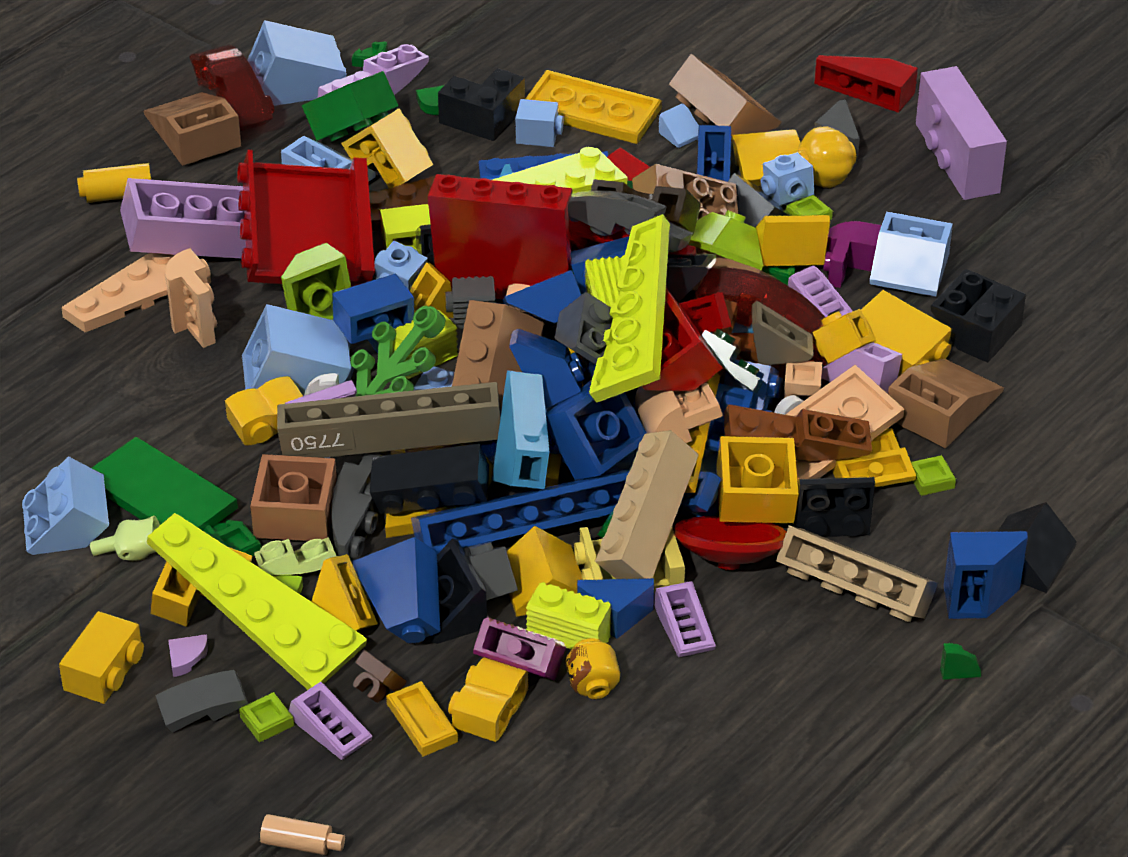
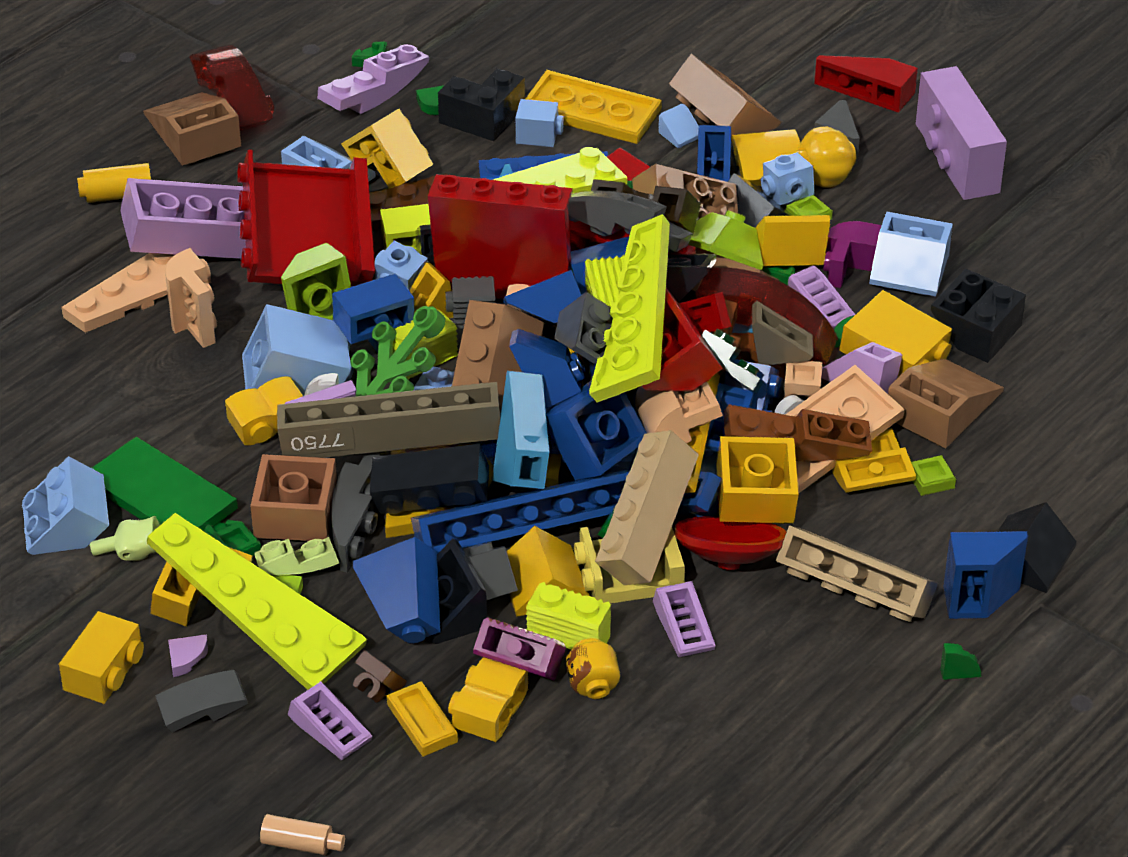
(266, 717): lime tile -> none
(294, 62): light blue slope -> none
(342, 594): yellow slope -> none
(351, 105): green brick -> none
(628, 598): blue slope -> none
(835, 506): black slope -> none
(842, 334): yellow brick -> none

